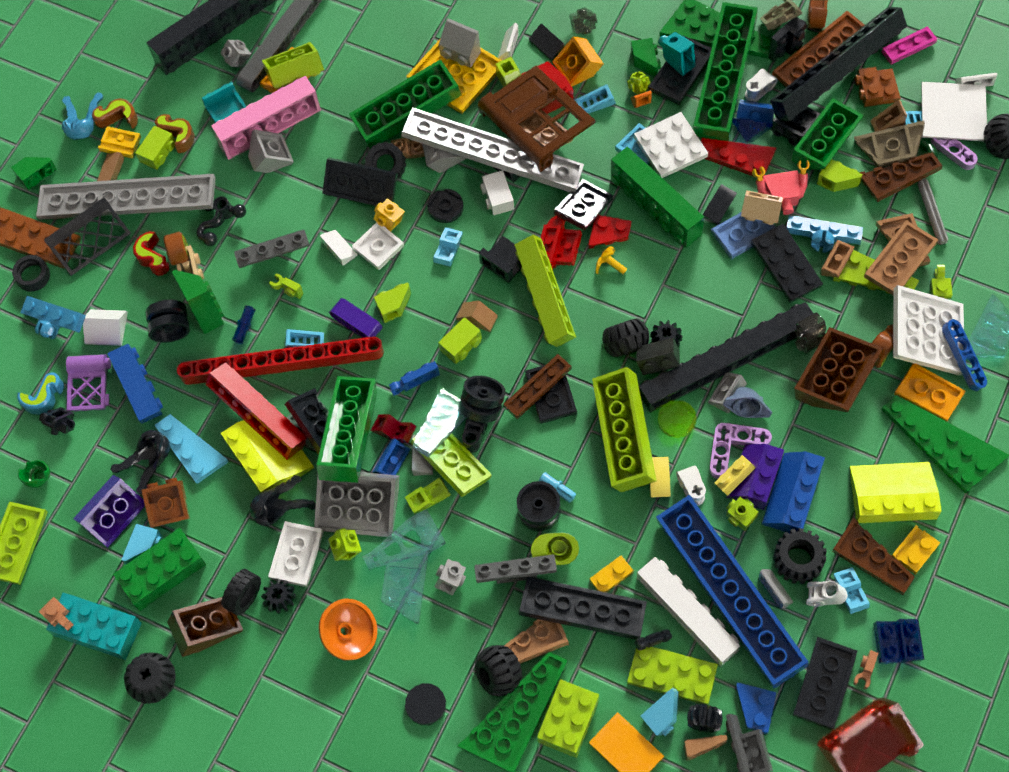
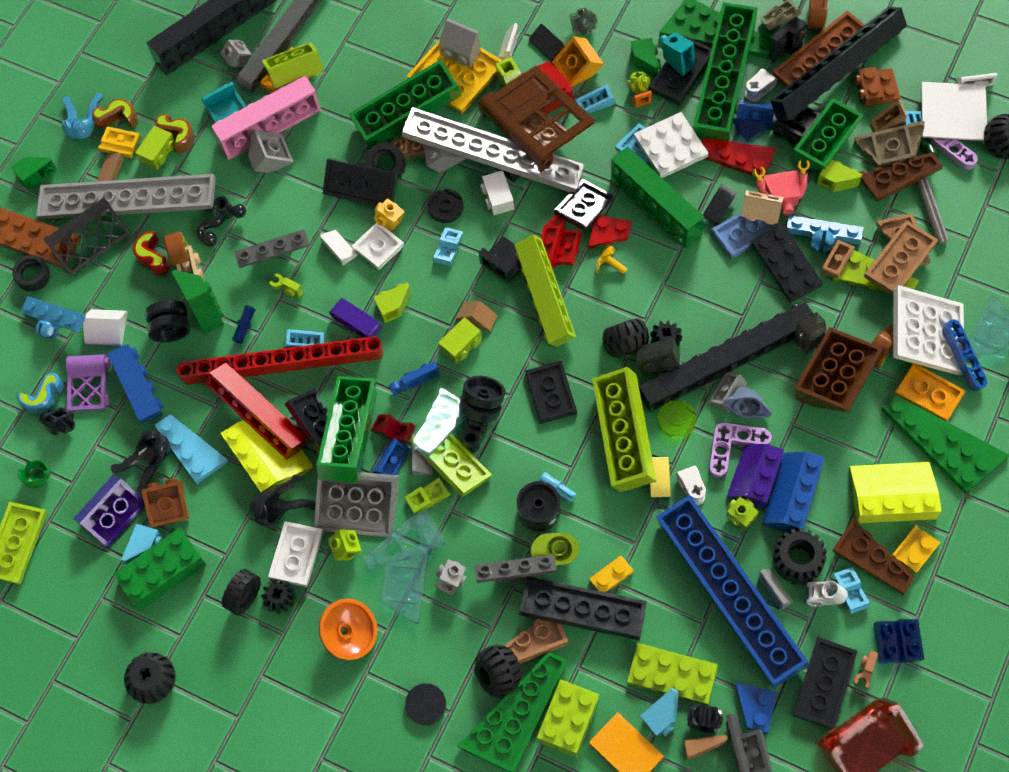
(56, 613): nougat plate -> none
(97, 627): teal brick -> none
(202, 626): reddish brown slope -> none
(537, 386): reddish brown plate -> none
(653, 639): black axle -> none
(688, 611): white brick -> none
(734, 475): light yellow plate -> none
(909, 45): dark pink plate -> none
(940, 285): lime plate -> none

